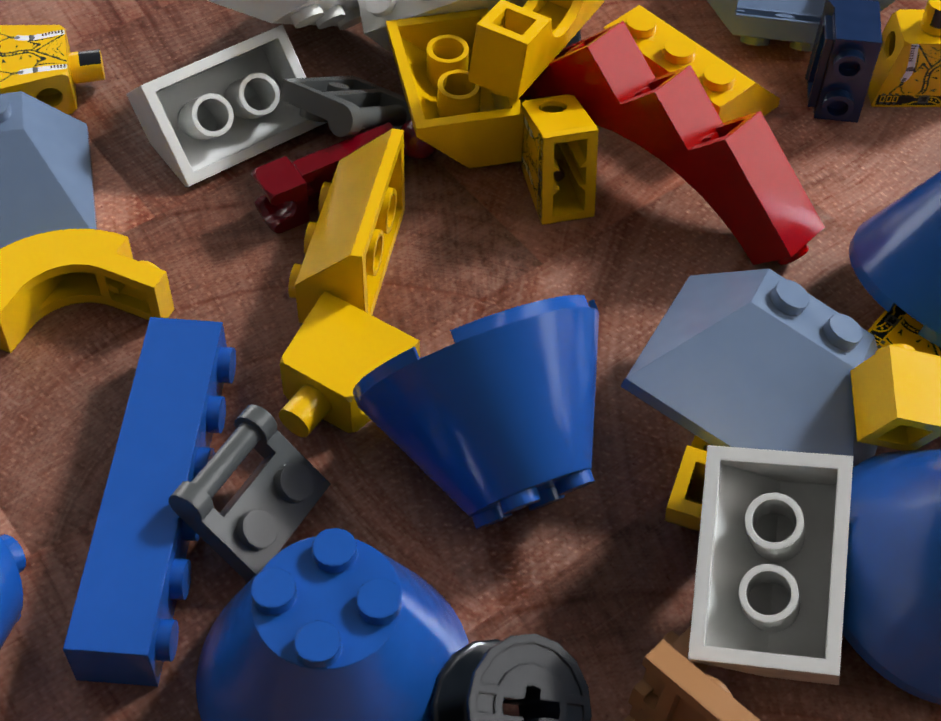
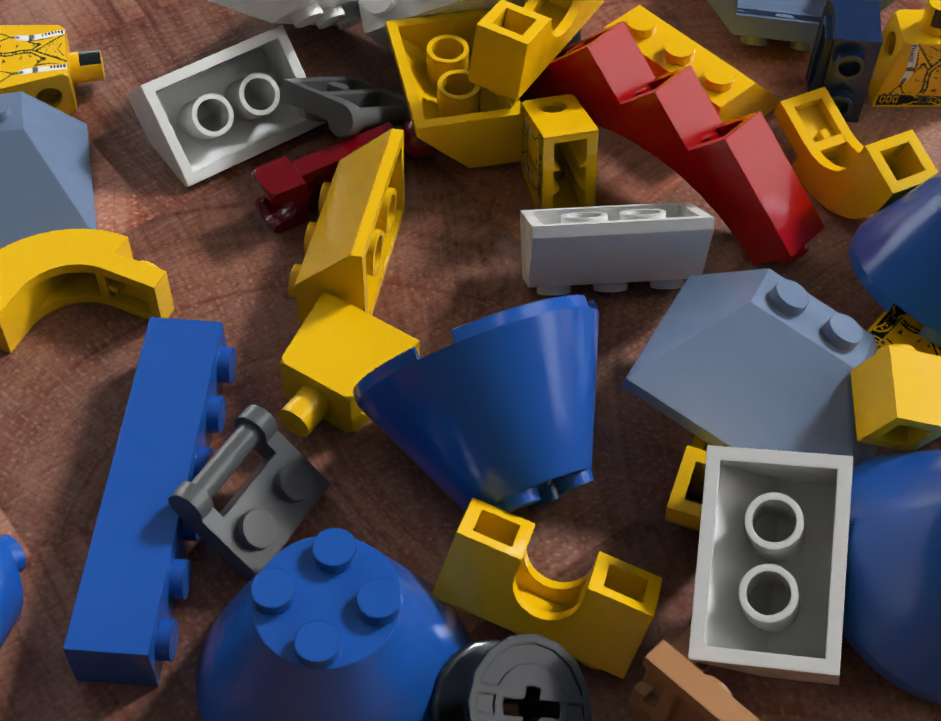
(592, 618): none -> yellow arch
(613, 246): none -> white slope
(838, 168): none -> yellow arch

